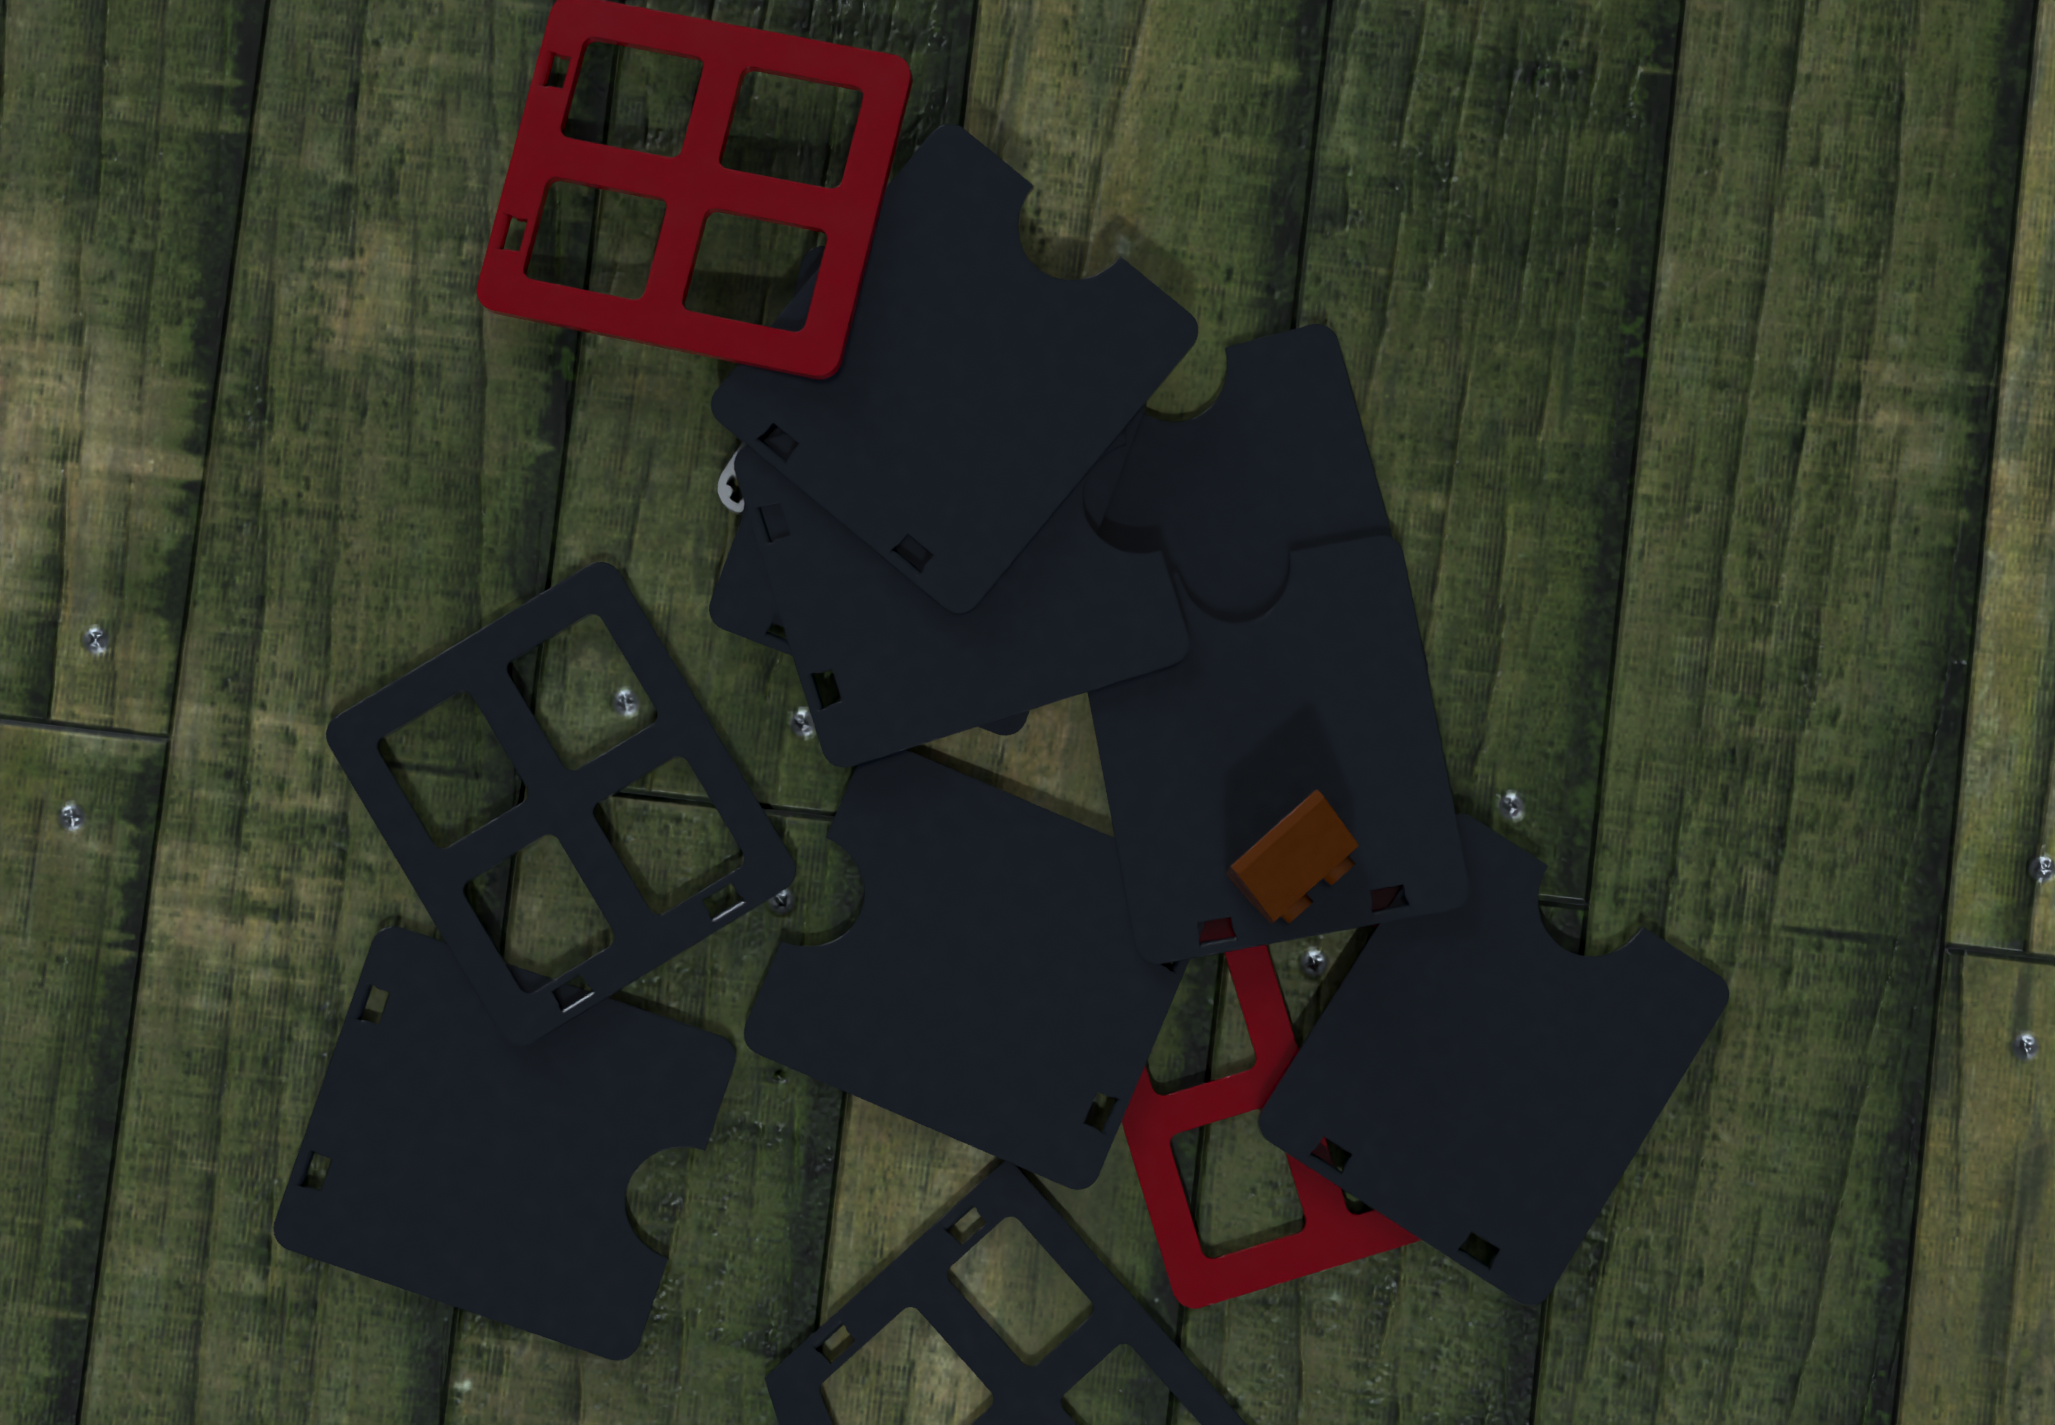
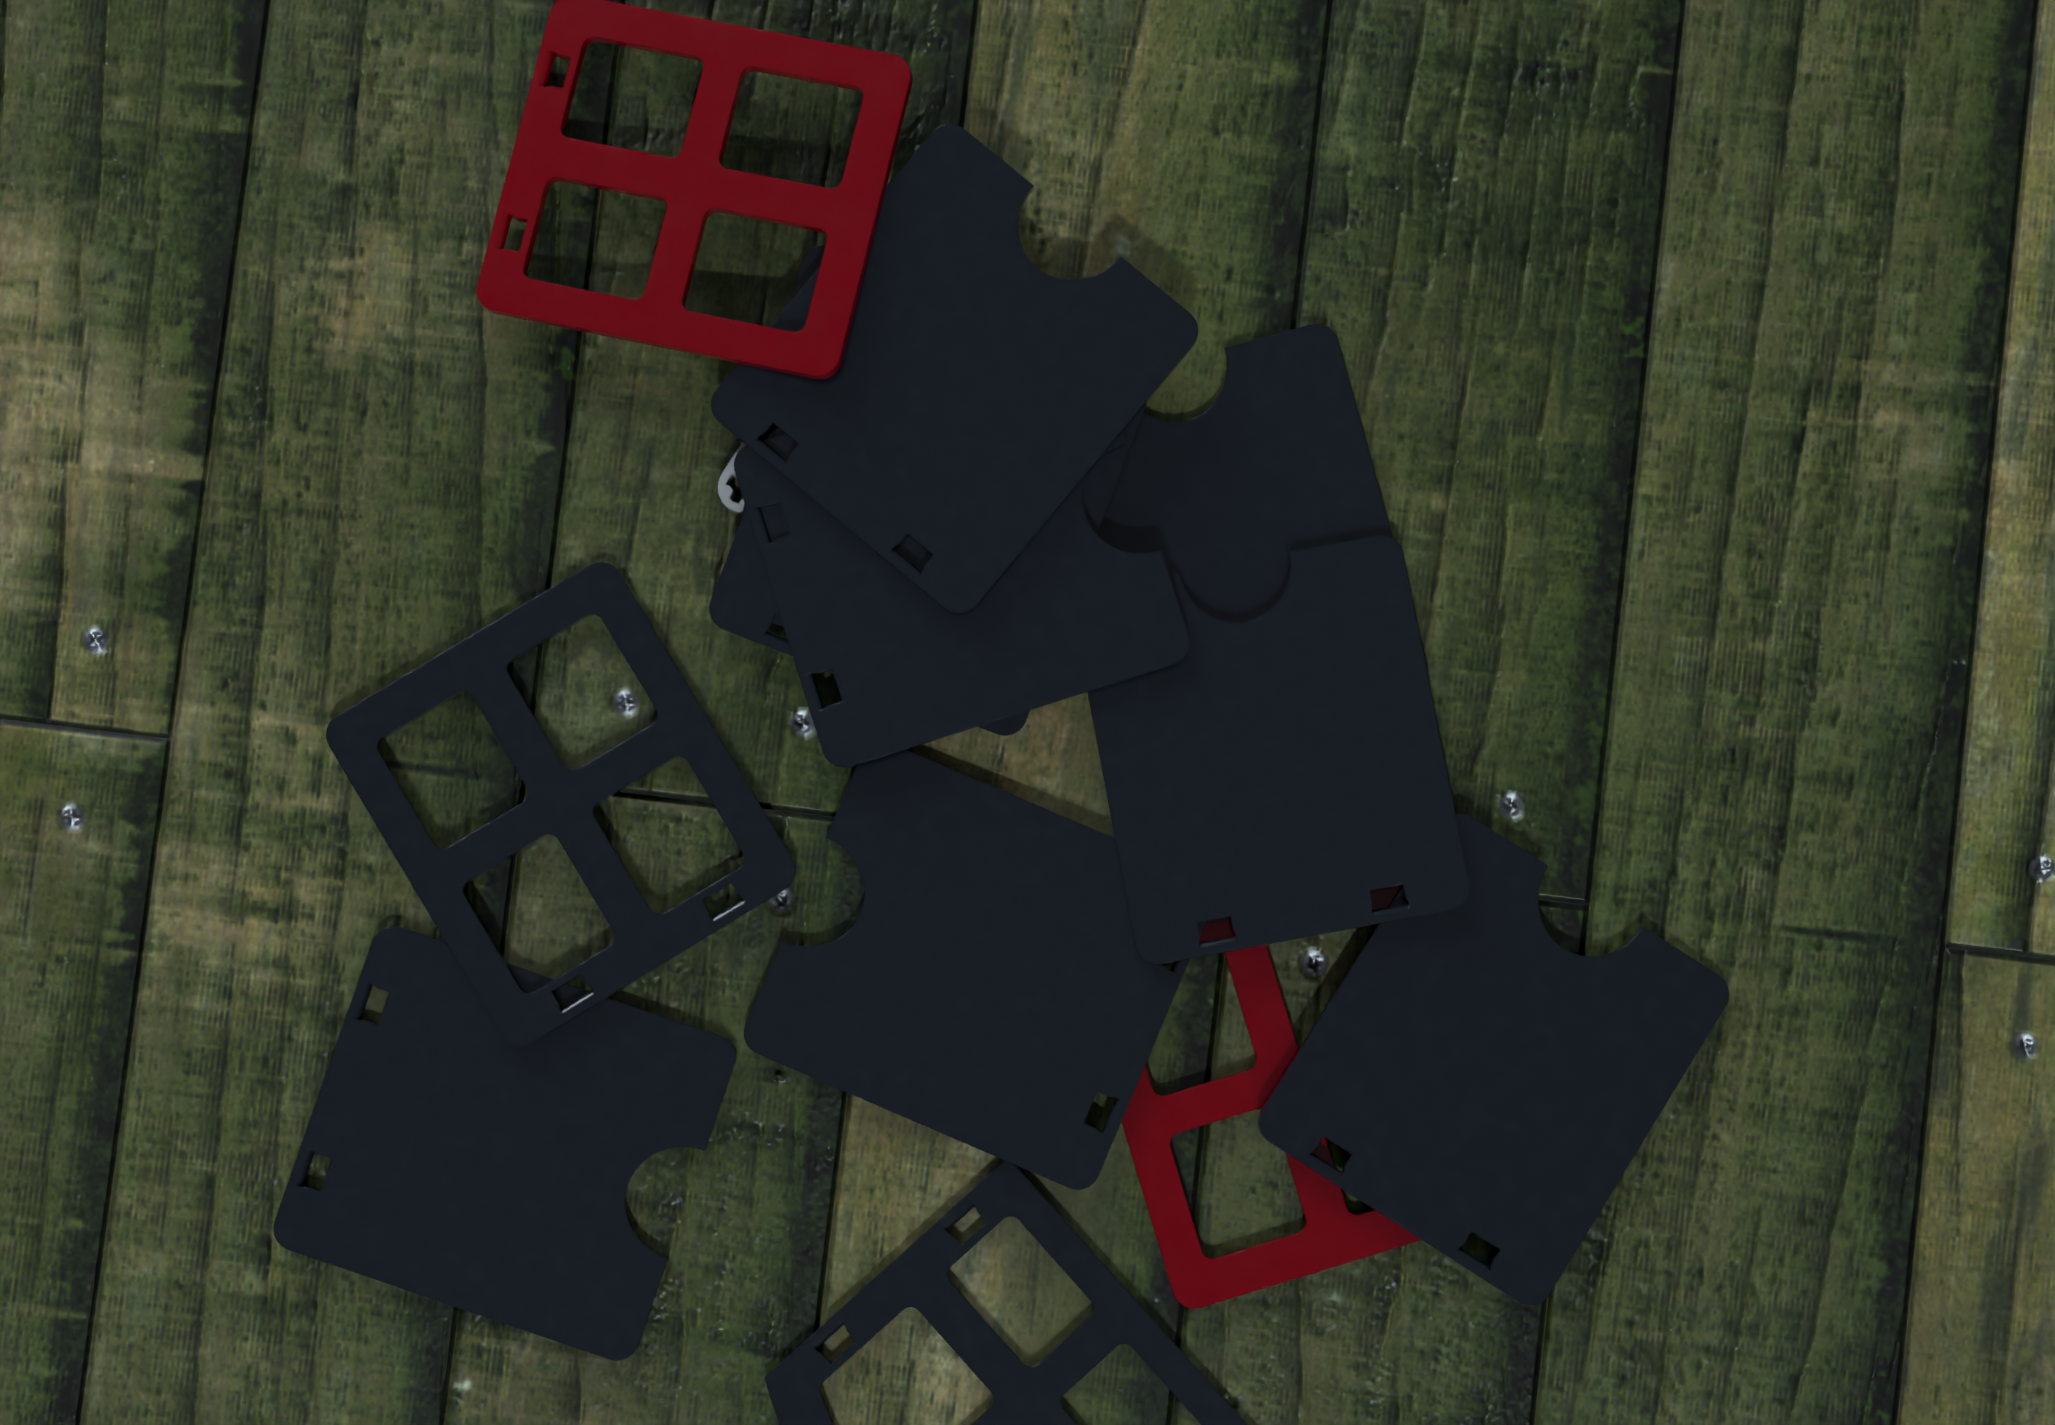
(1293, 859): reddish brown slope -> none

